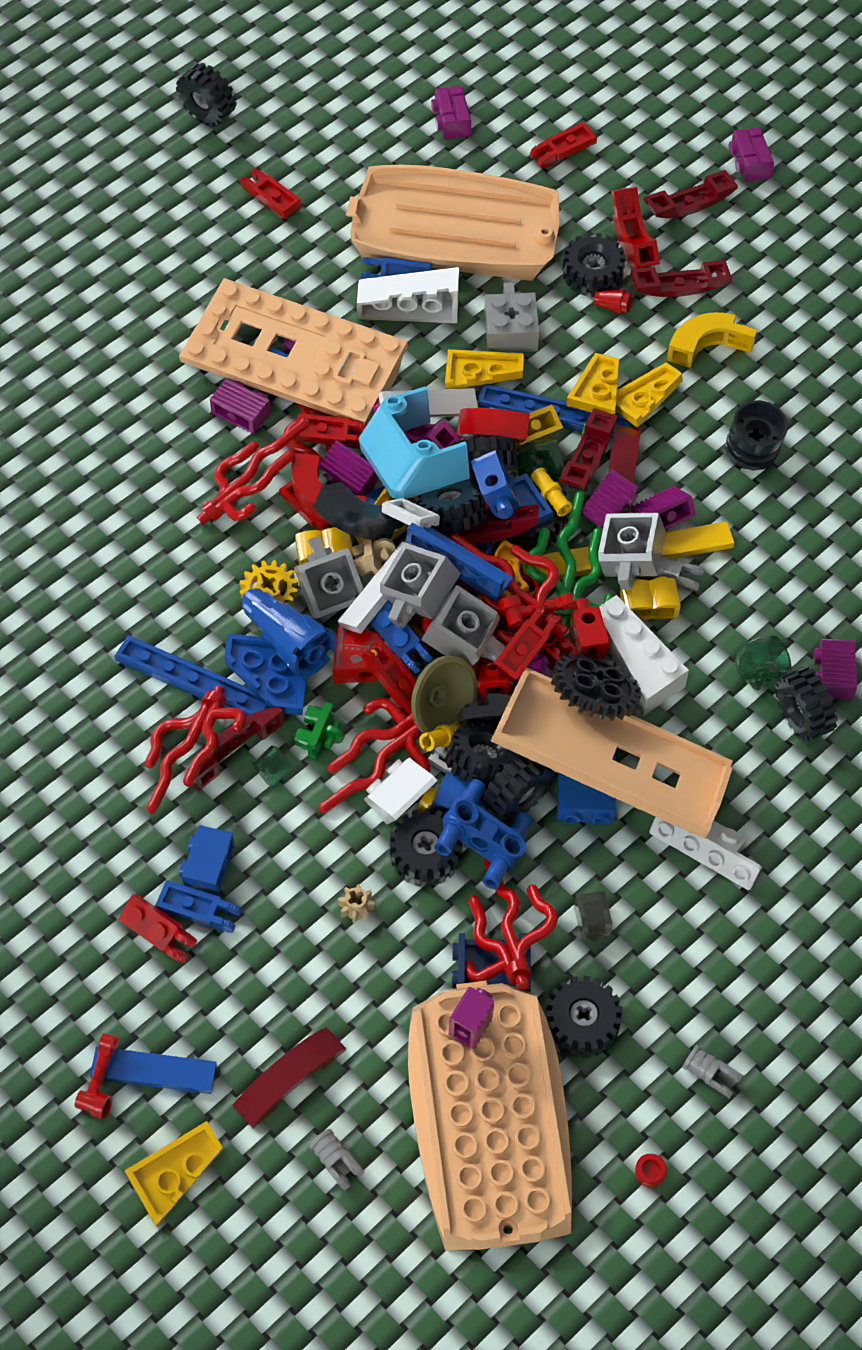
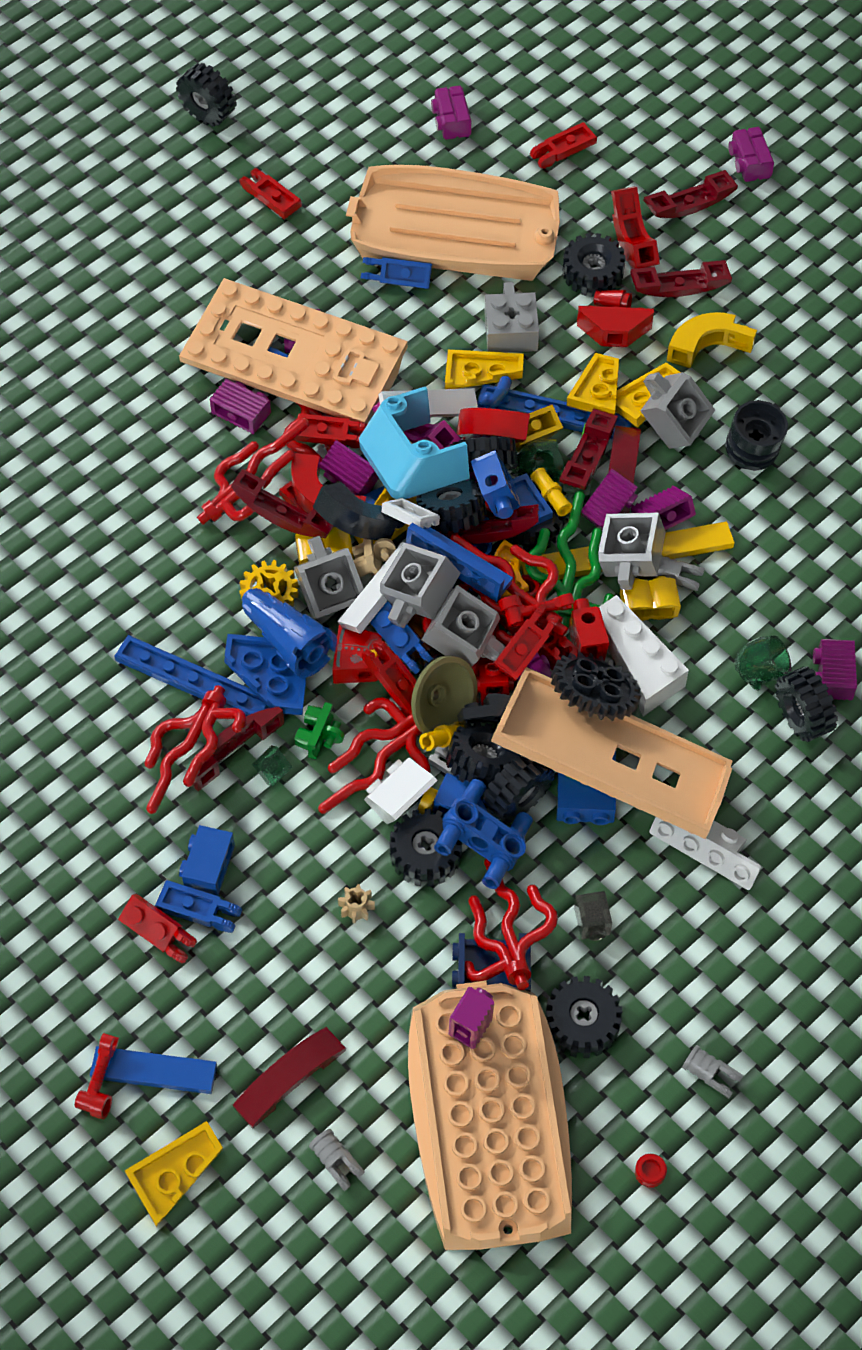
(276, 510): none -> dark red slope
(410, 297): white wedge -> none
(500, 392): none -> blue arm
(614, 324): none -> red slope
(676, 408): none -> light grey hinge

